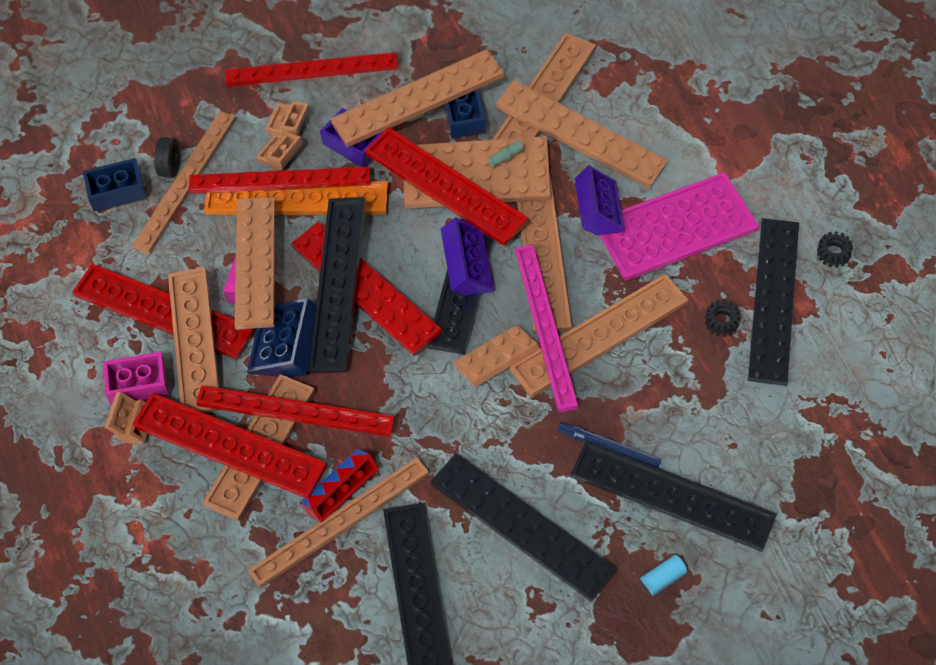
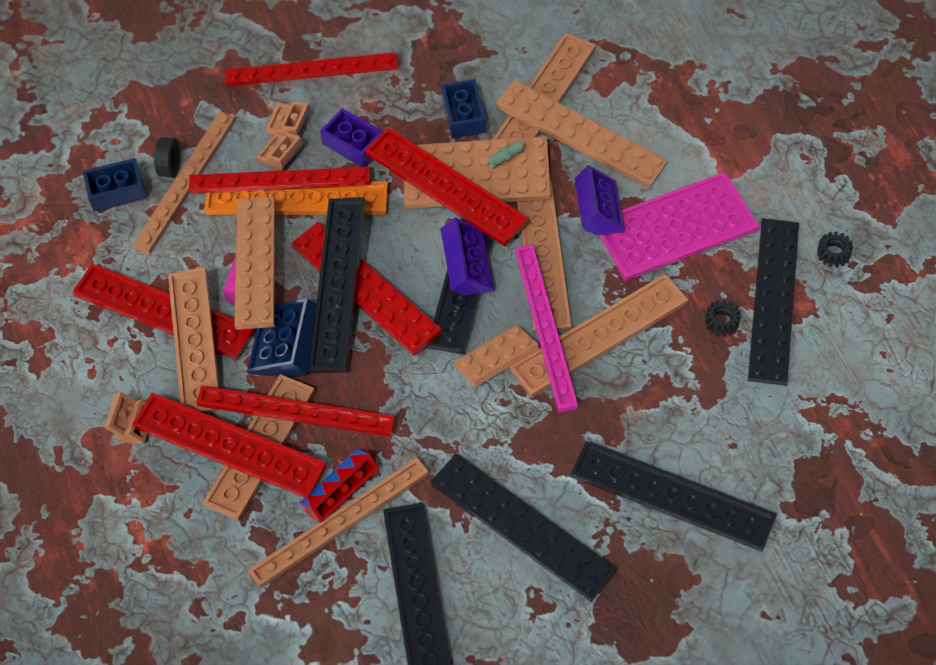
(136, 376): dark pink brick -> none
(417, 98): nougat plate -> none
(584, 435): dark blue axle -> none
(664, 574): medium azure brick -> none

